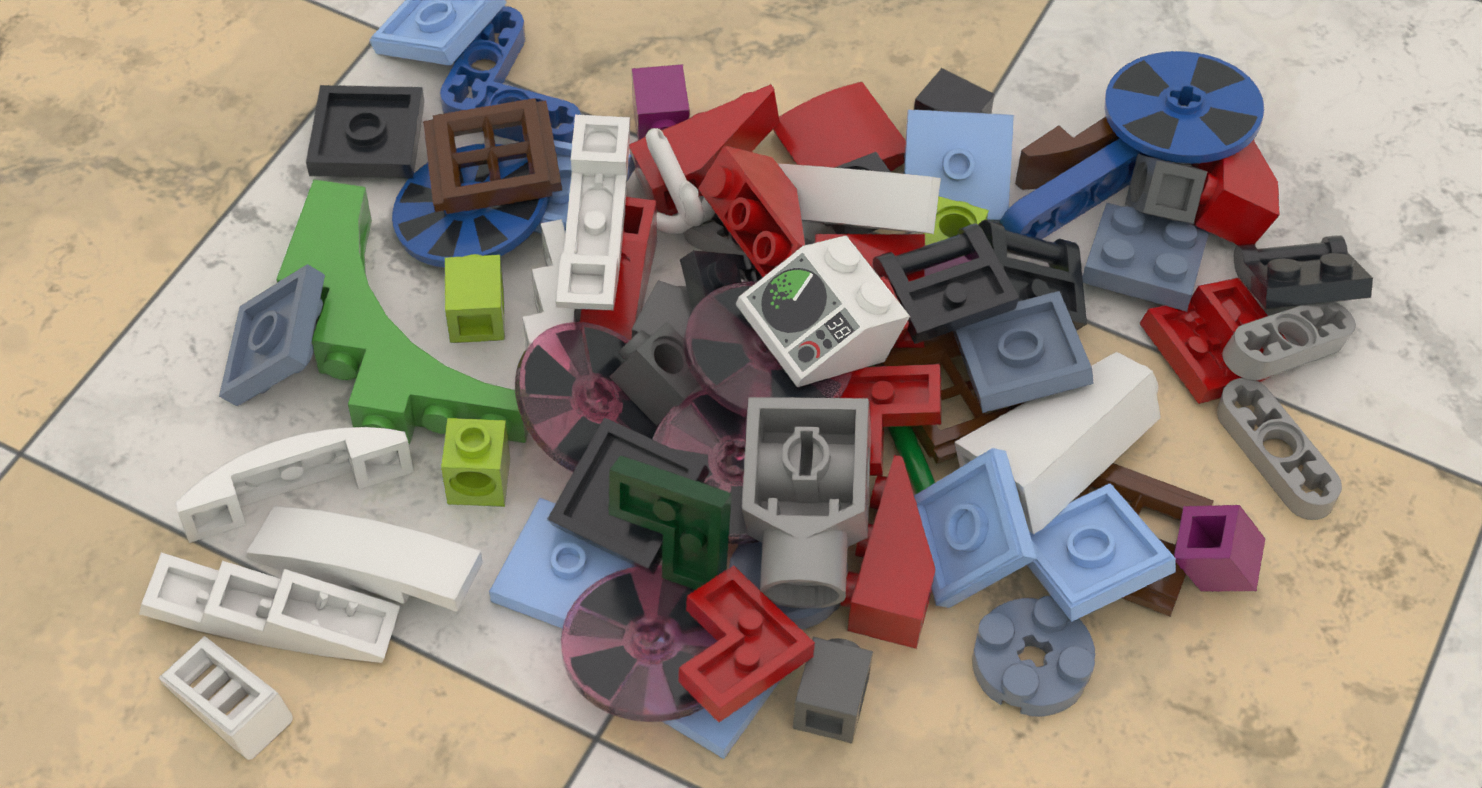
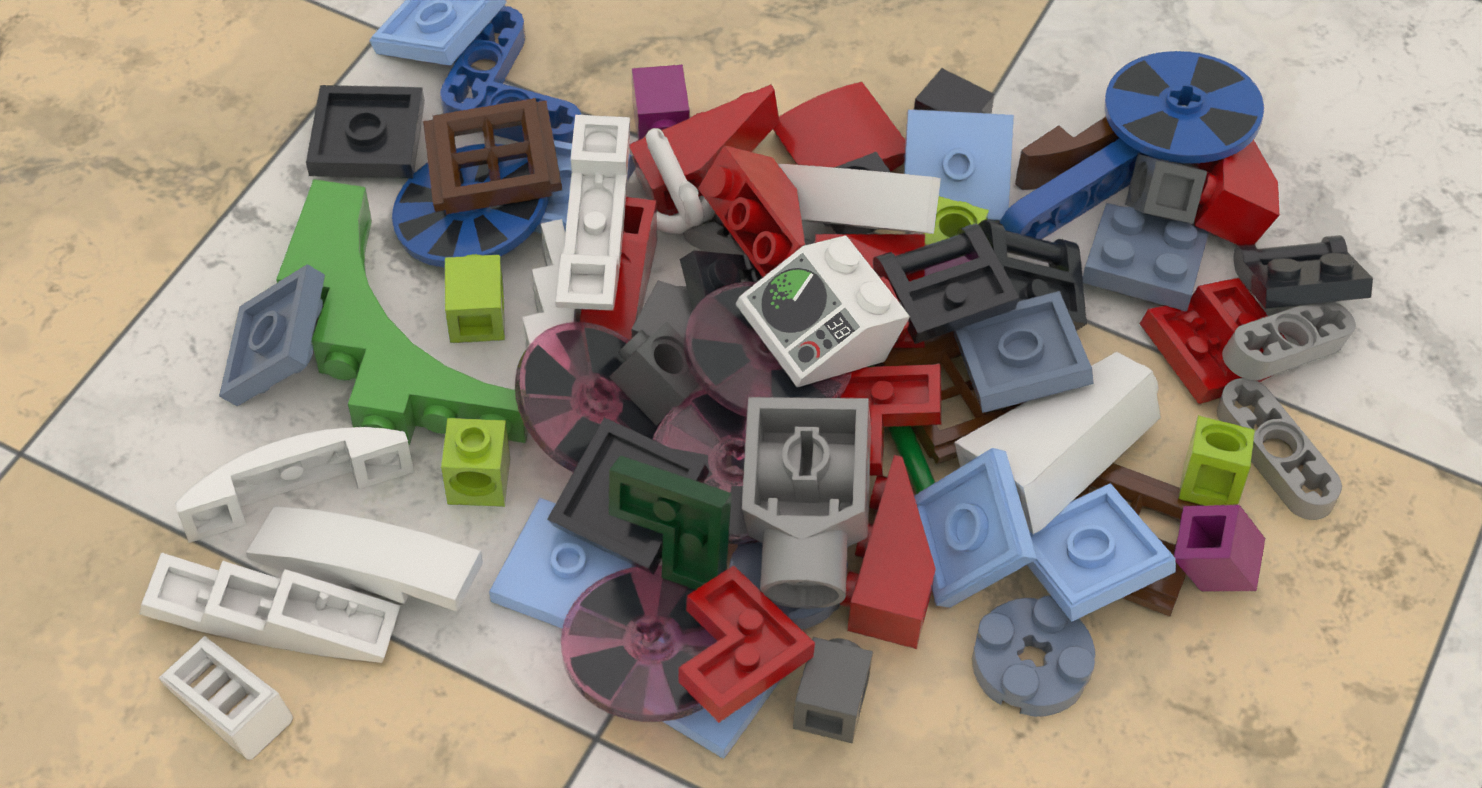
(1216, 463): none -> lime brick

